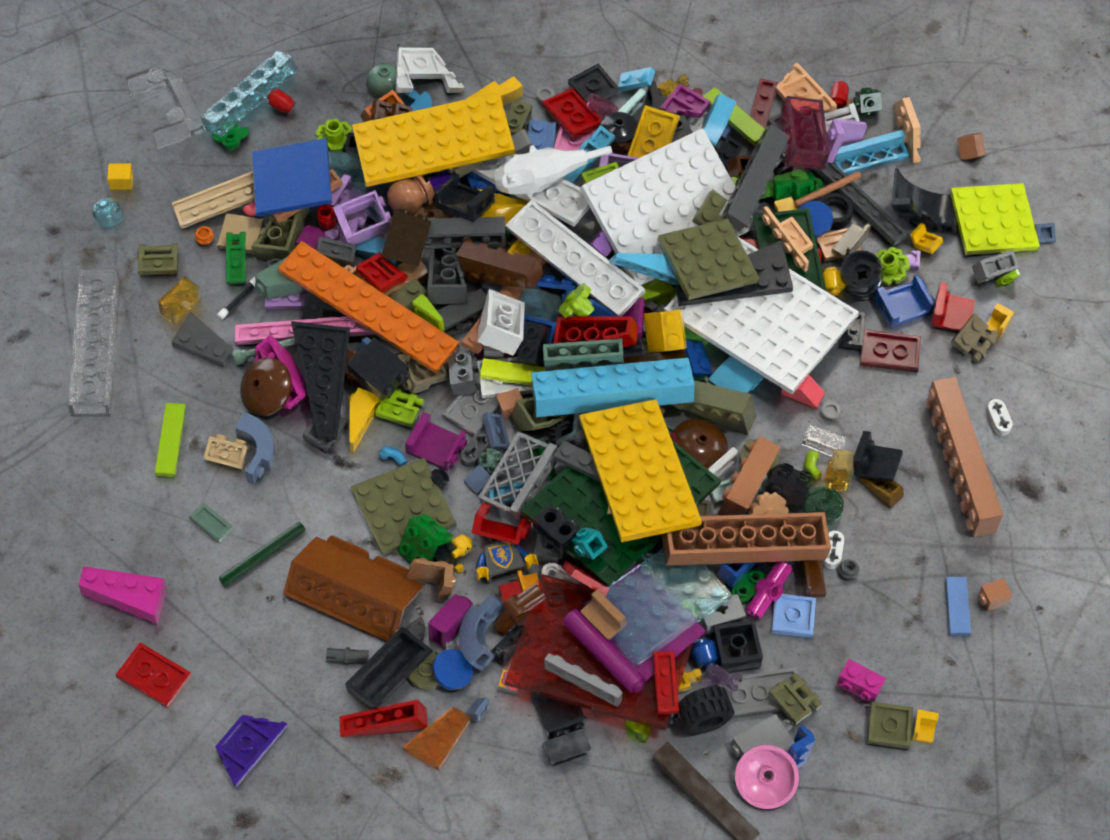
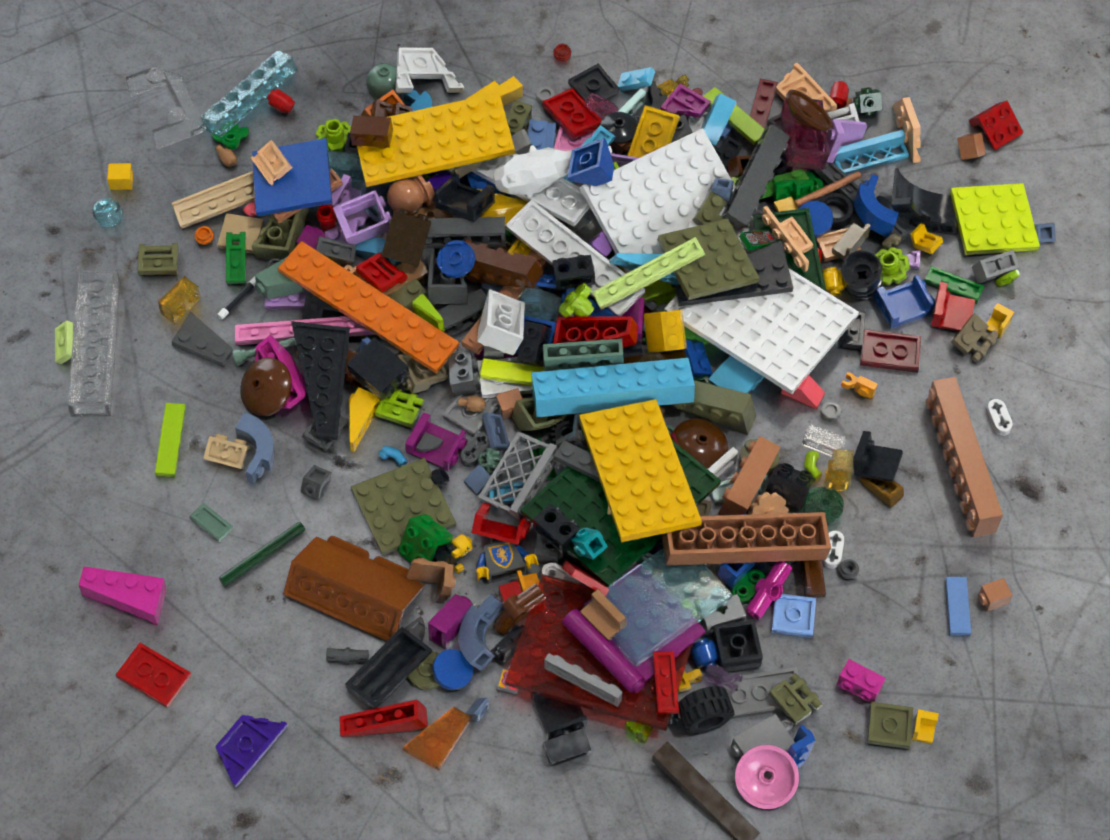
(63, 342): none -> yellowish green plate
(226, 156): none -> medium nougat cylinder
(271, 162): none -> light nougat plate
(314, 481): none -> dark grey bracket
(371, 131): none -> reddish brown brick
(428, 443): none -> dark grey tile
(456, 259): none -> blue tile
(473, 403): none -> medium nougat cylinder
(562, 52): none -> clear red plate
(574, 275): none -> black brick
(591, 164): none -> blue slope
(648, 273): none -> yellowish green tile
(723, 188): none -> sand blue slope
(757, 239): none -> tile
(807, 111): none -> reddish brown dish
(862, 385): none -> light orange plate
(871, 211): none -> blue arch
(885, 199): none -> light grey tile
(893, 238): none -> dark tan arm
(956, 285): none -> green tile
(998, 124): none -> red bracket

